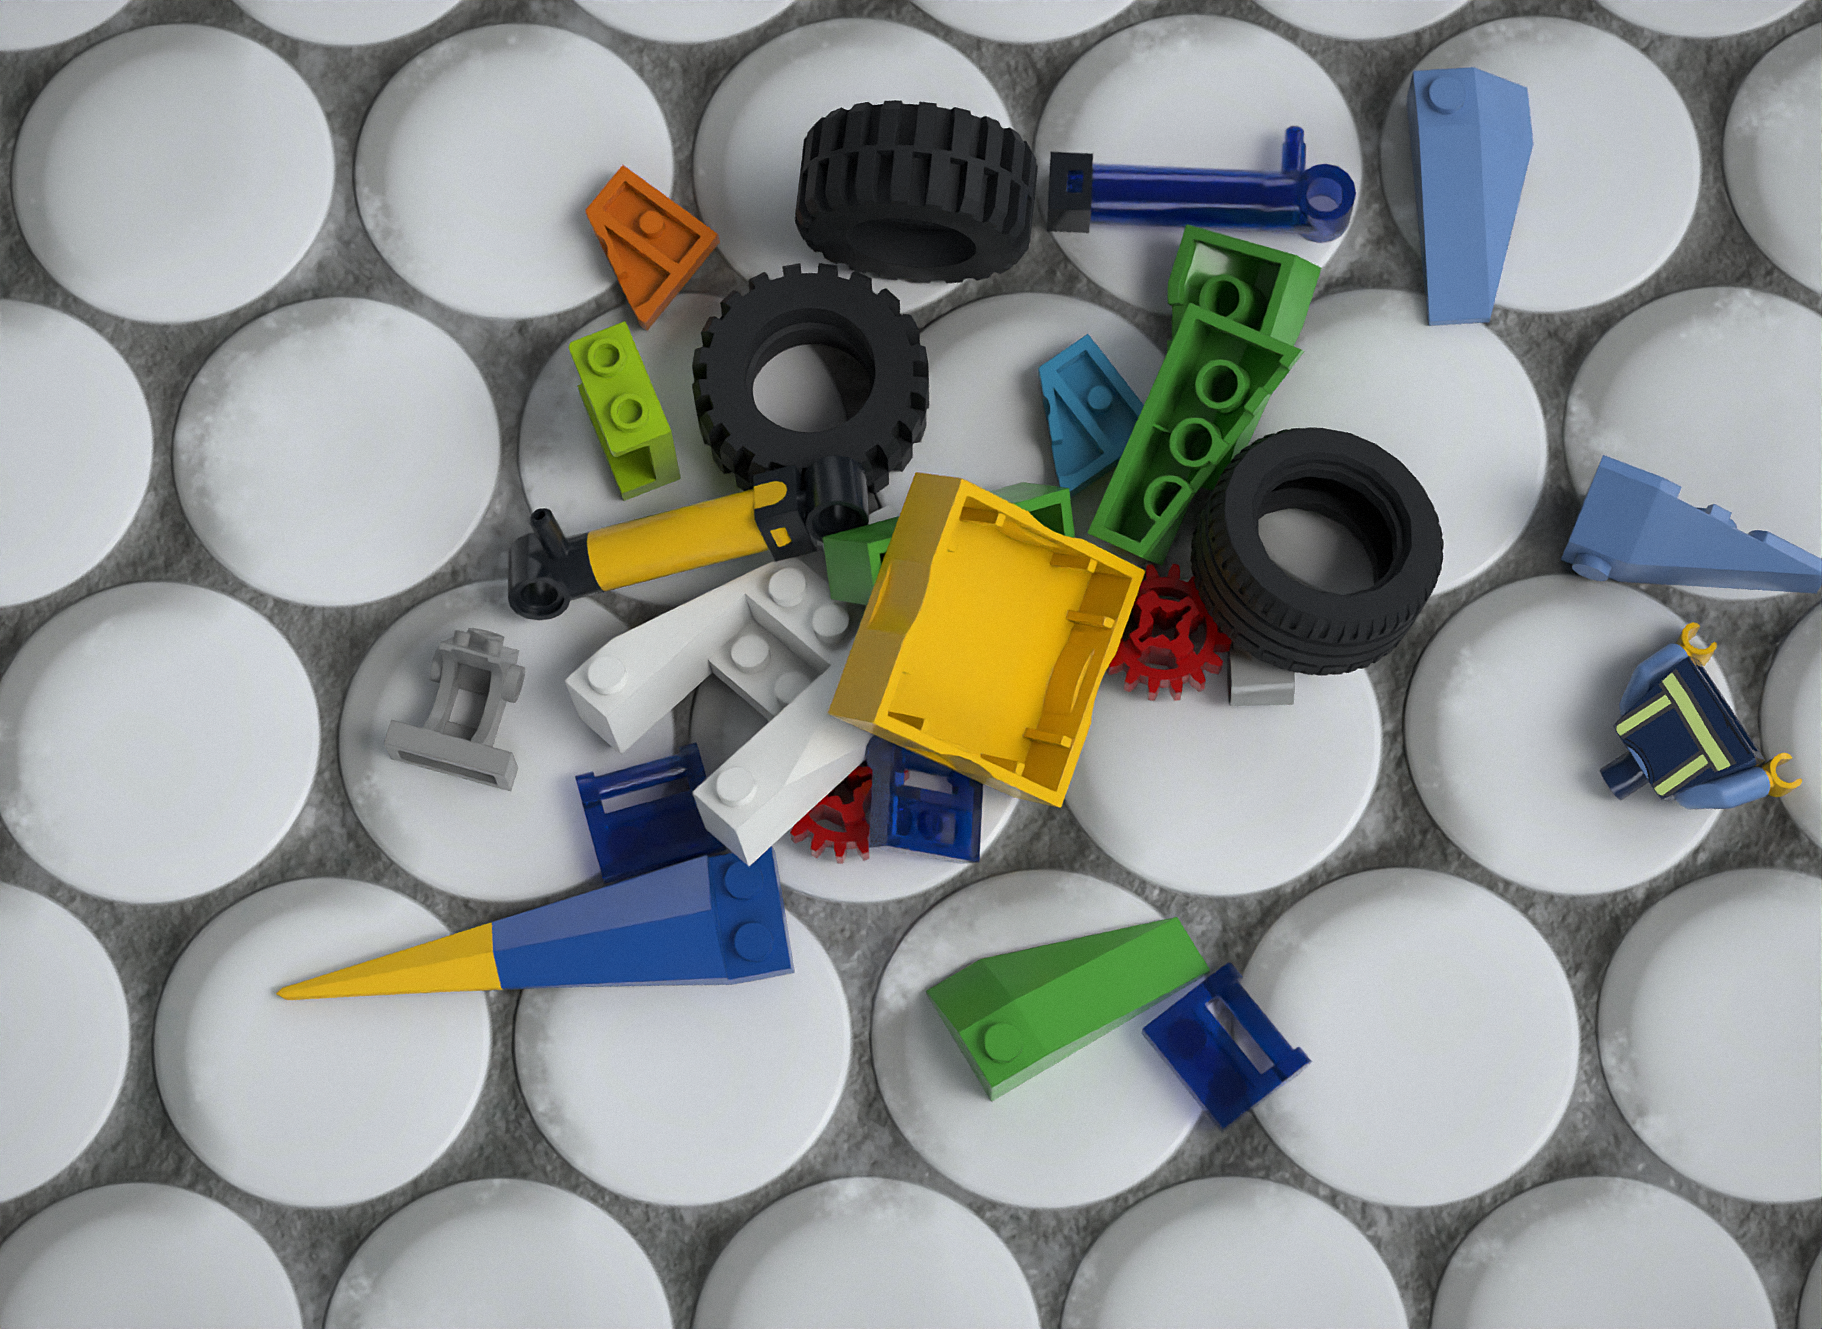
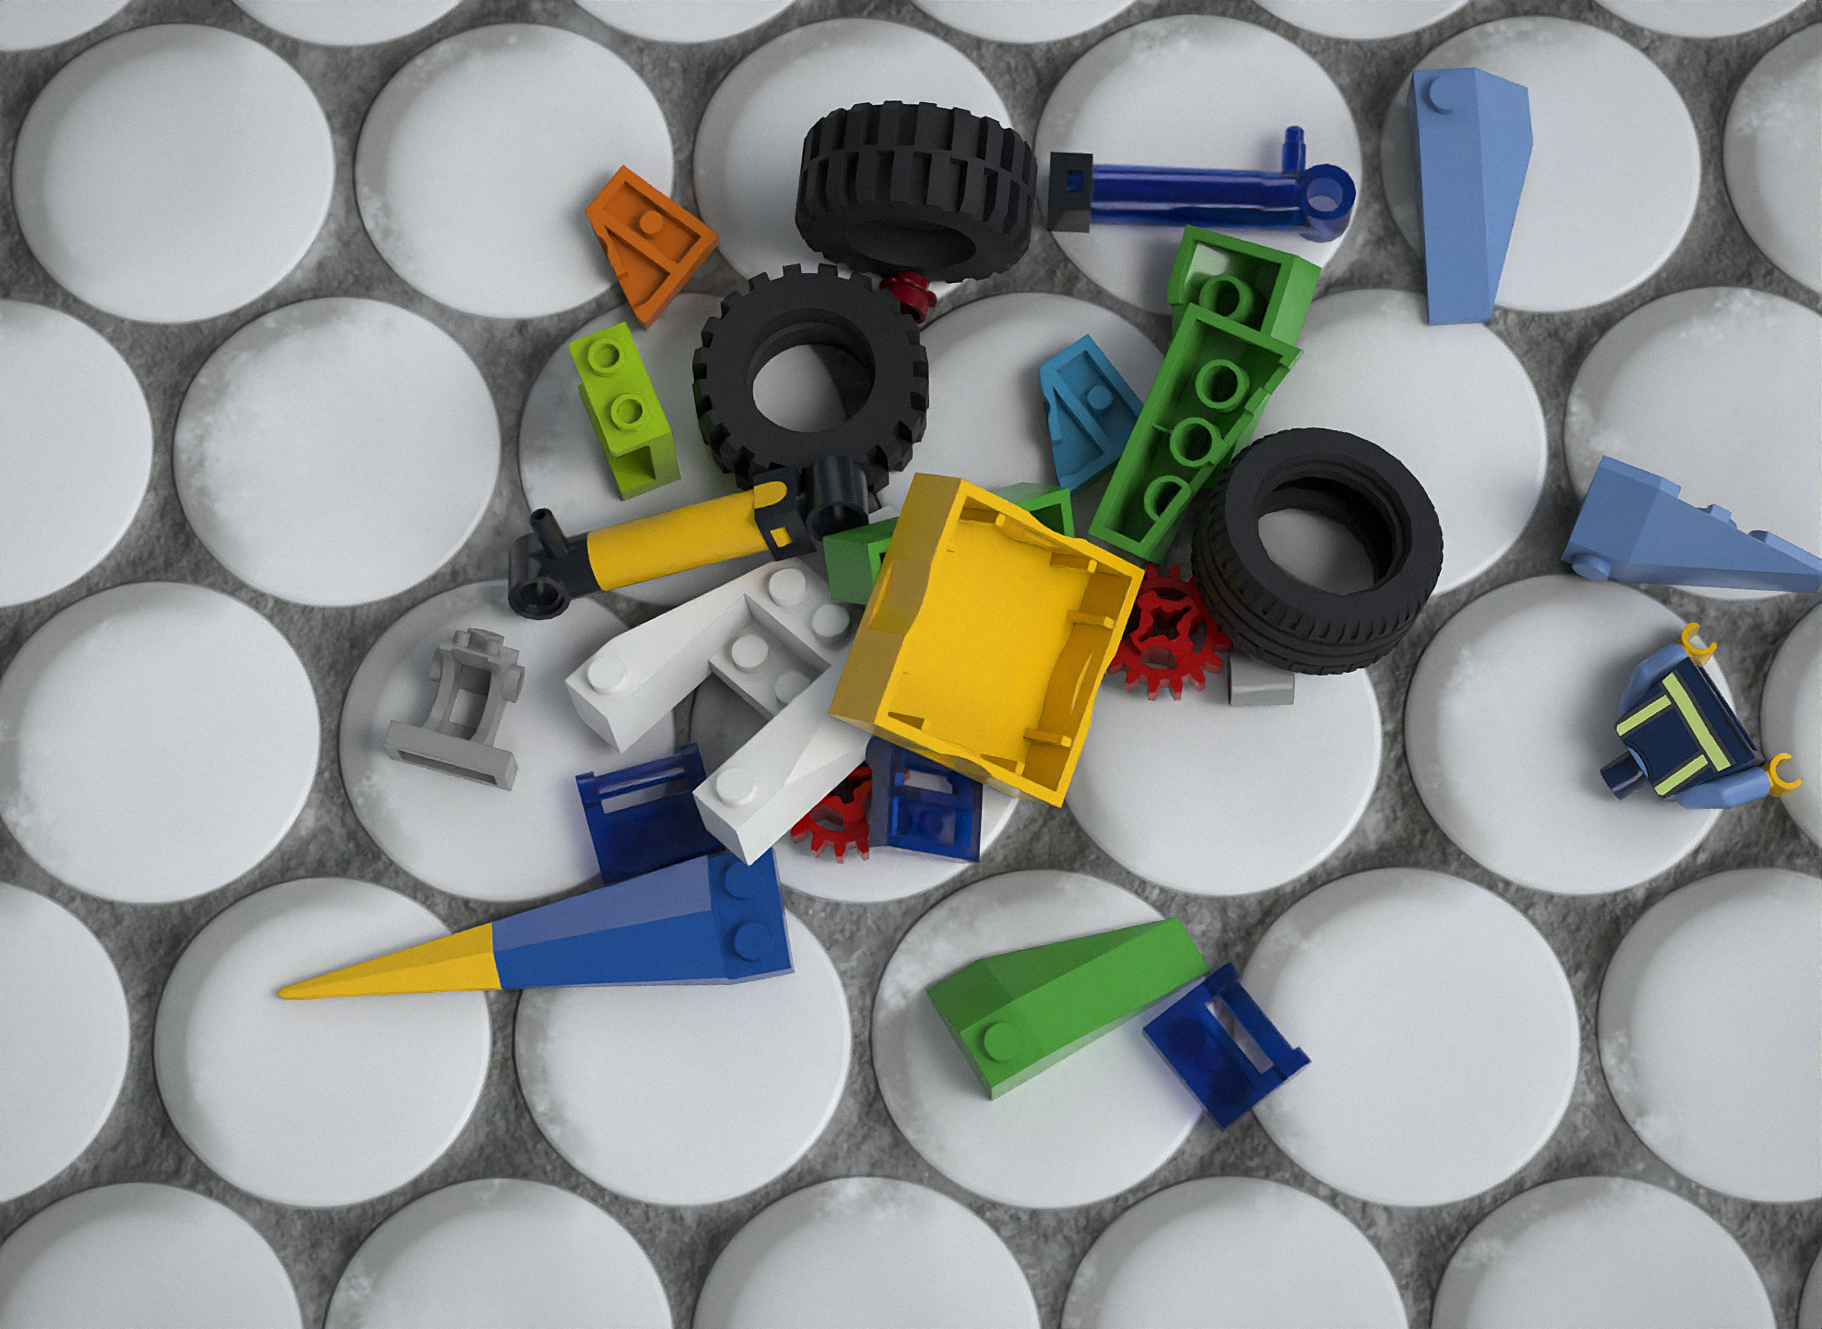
(912, 293): none -> dark red plate

